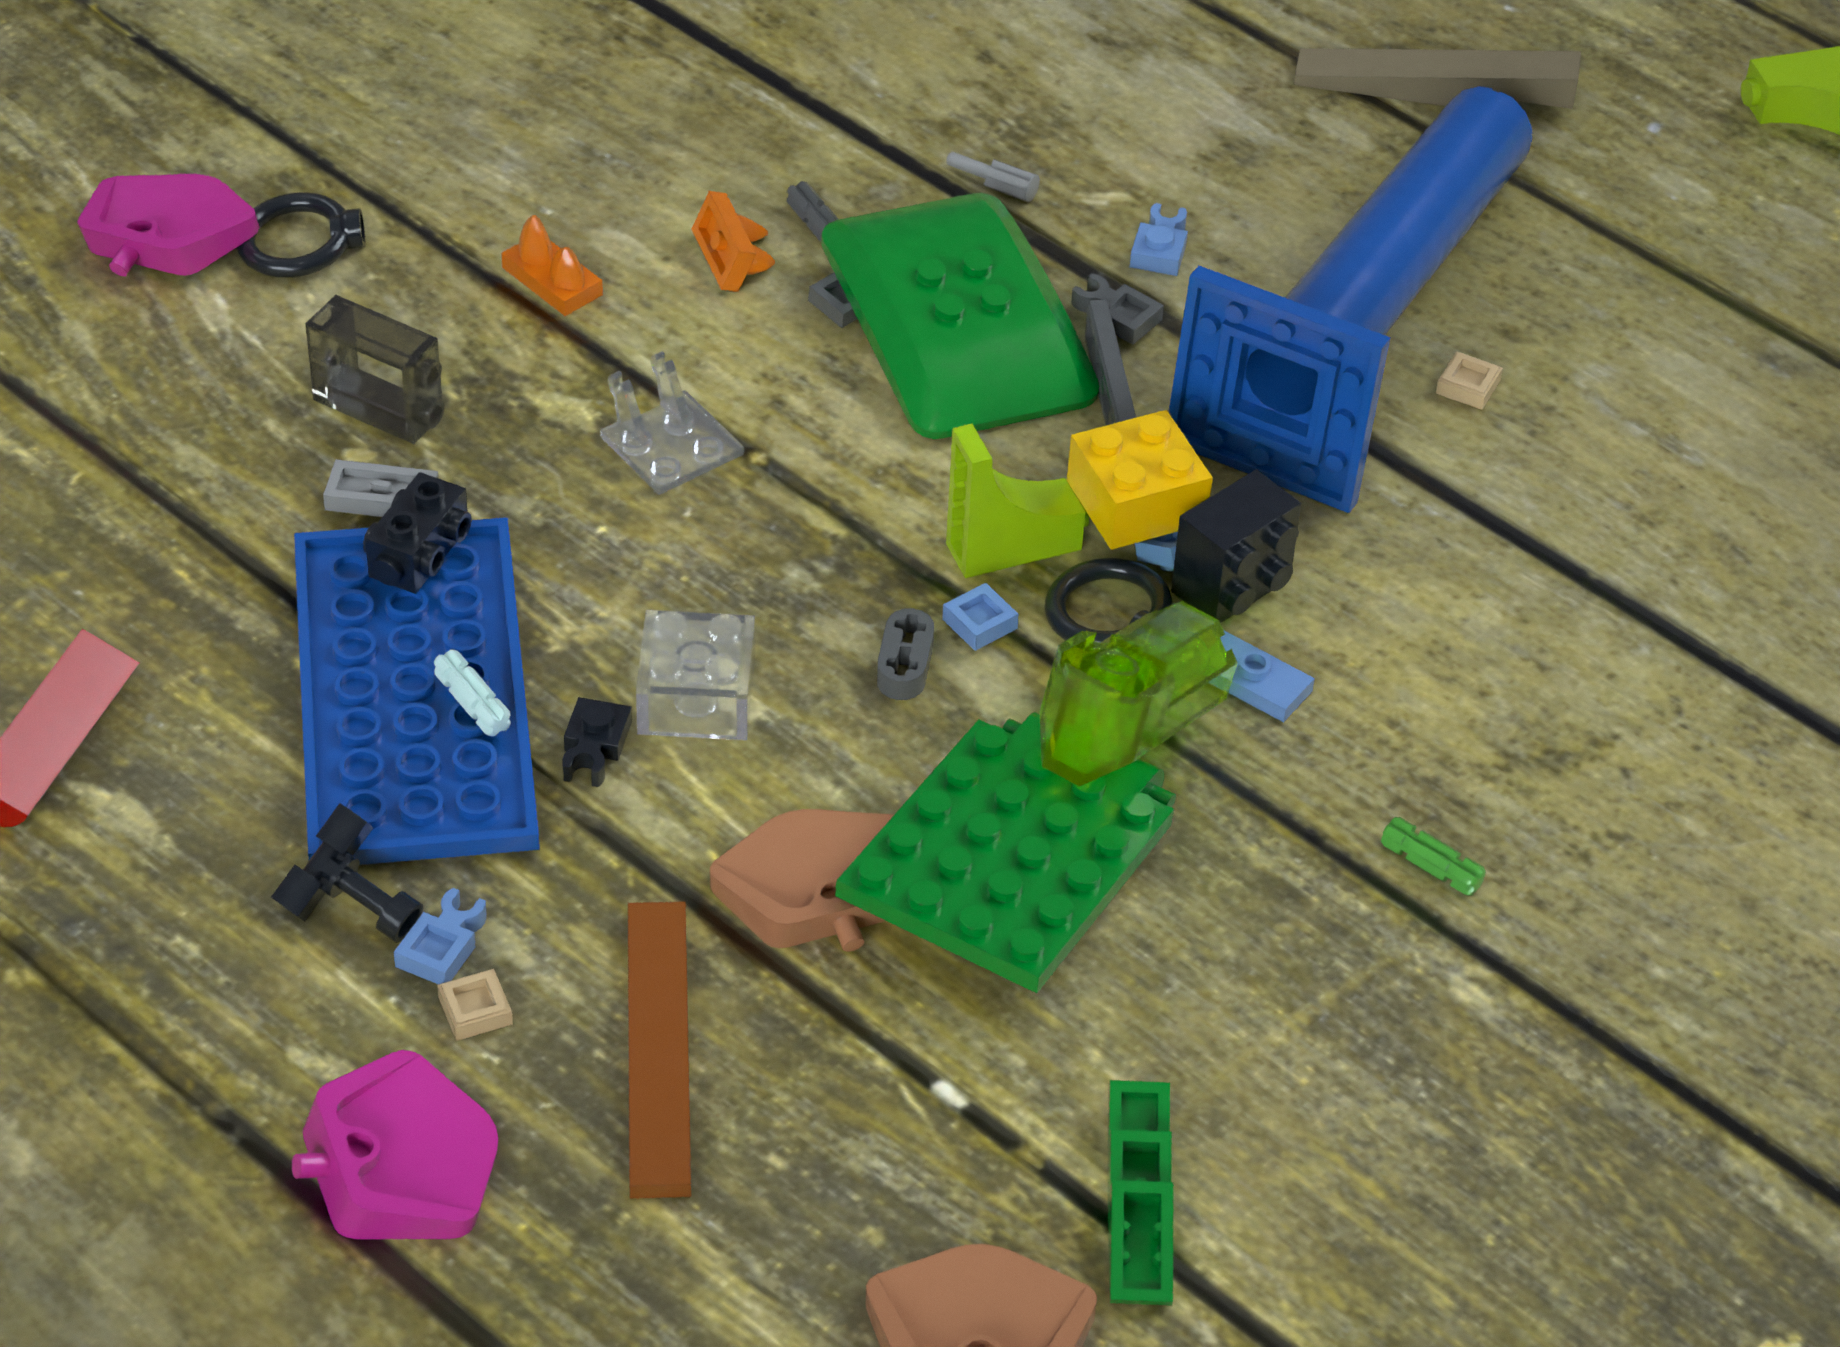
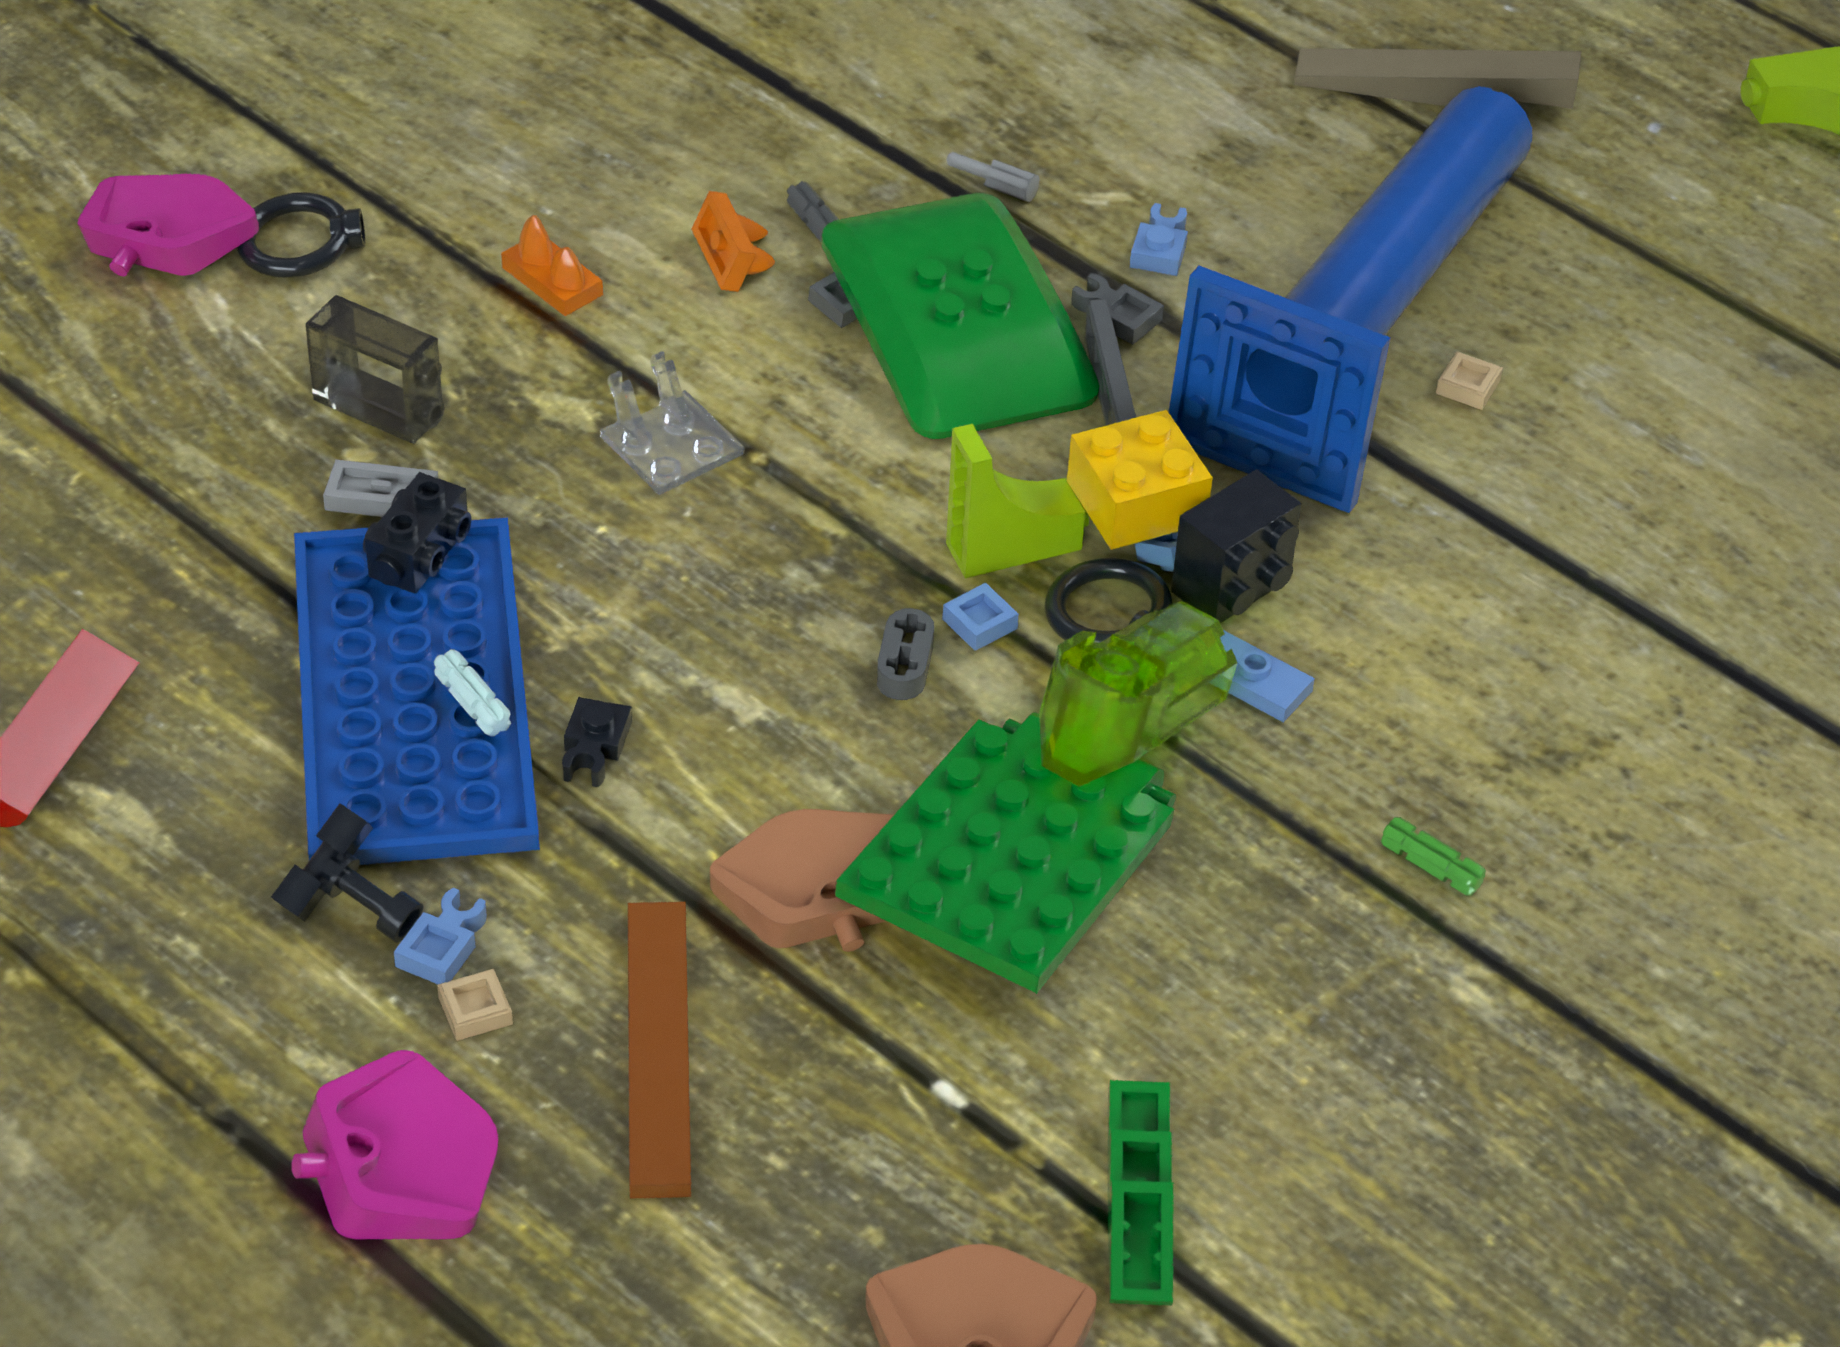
(695, 675): clear brick -> none

